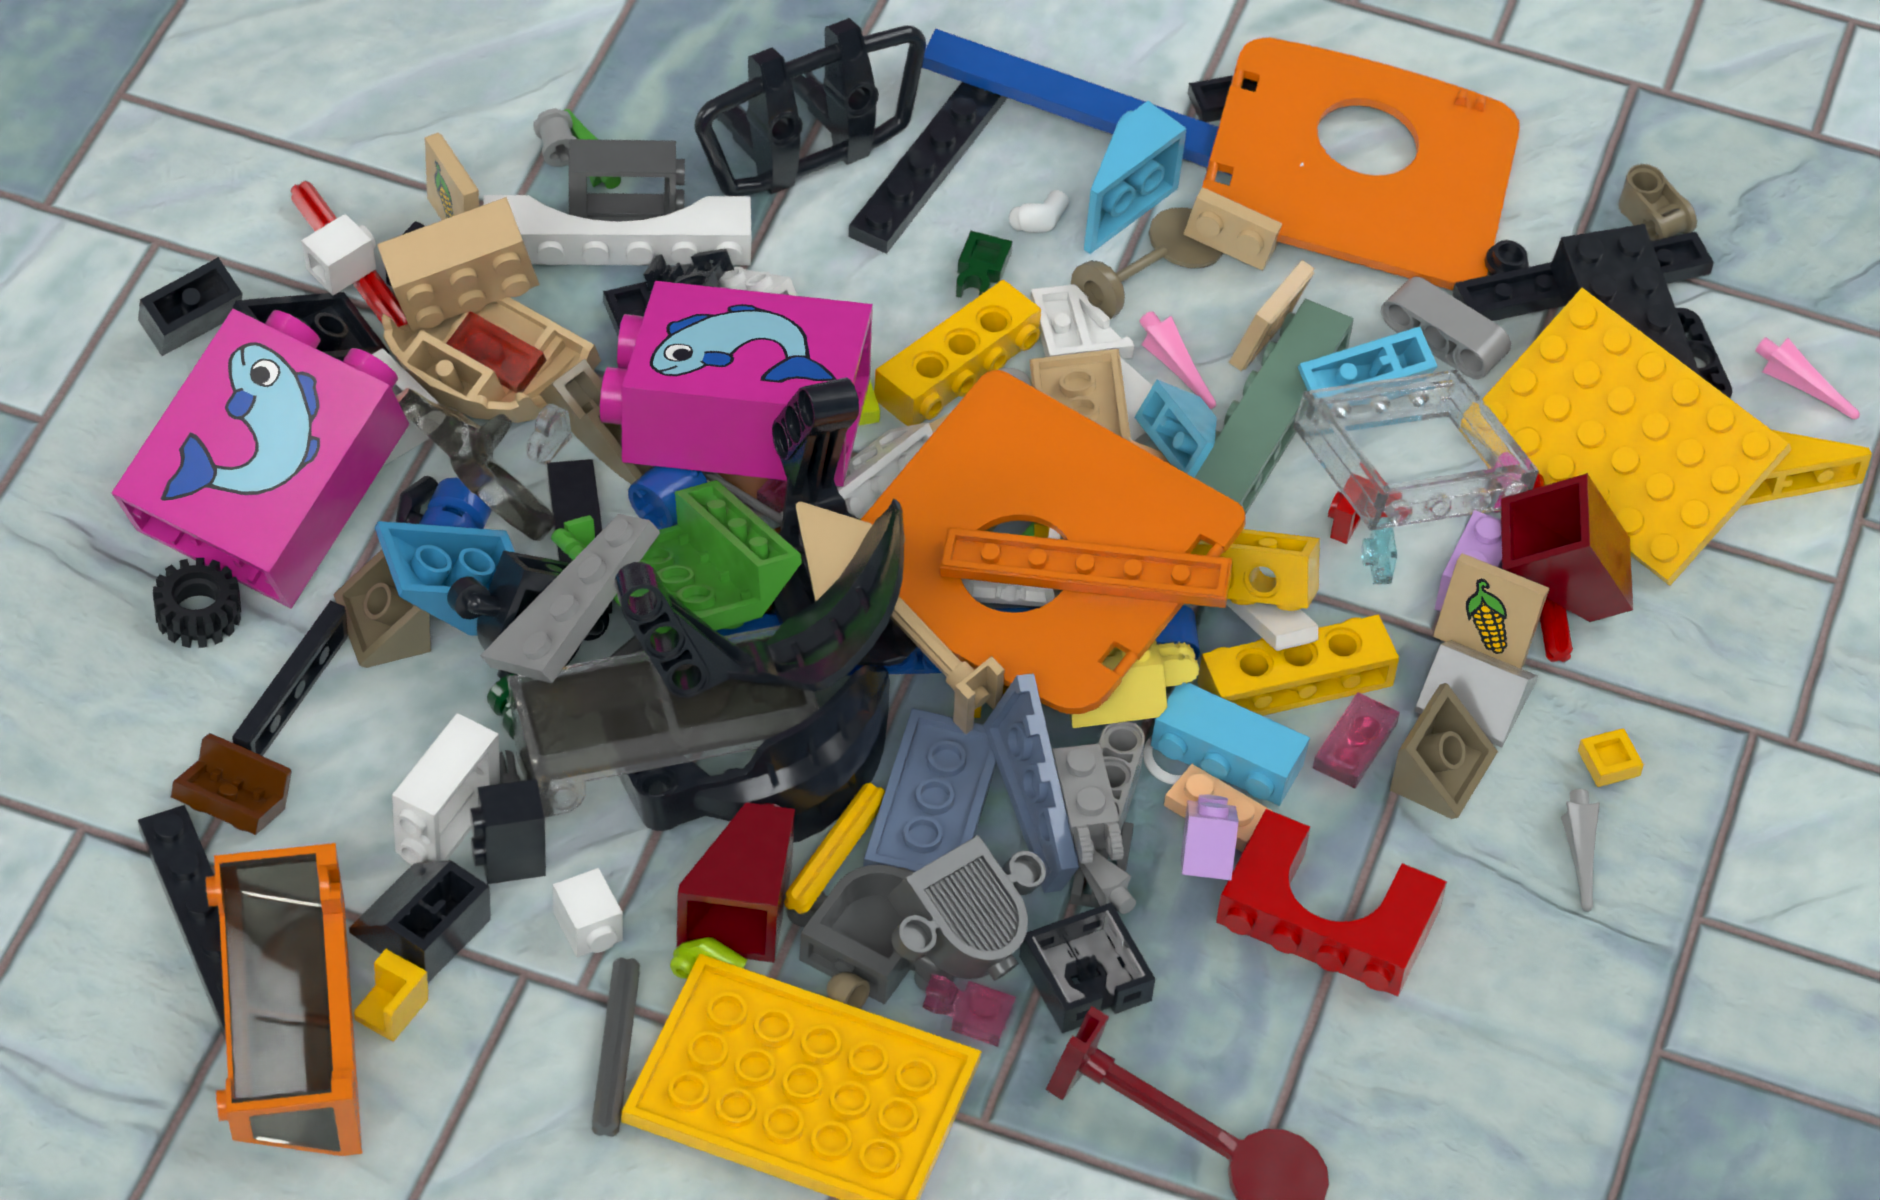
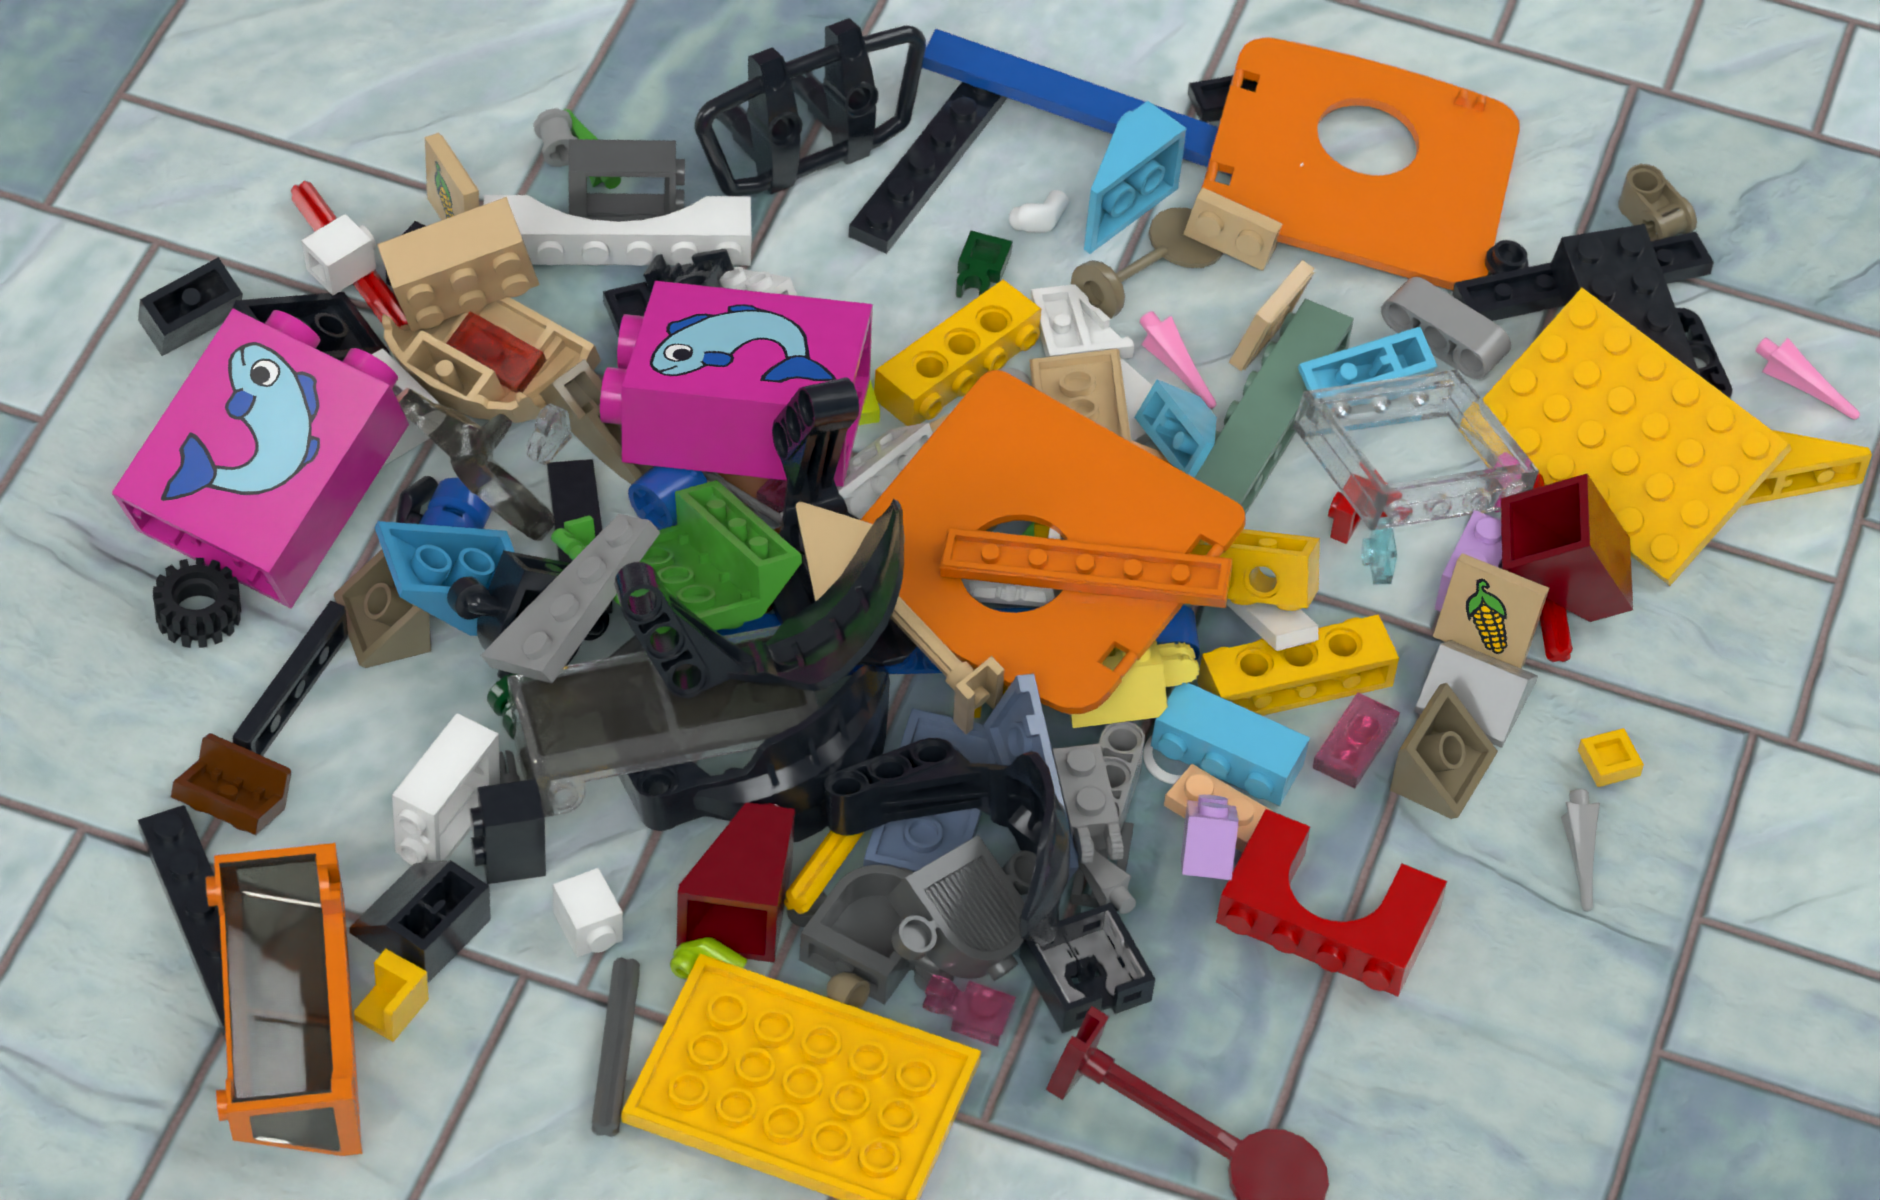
(937, 779): none -> black piece

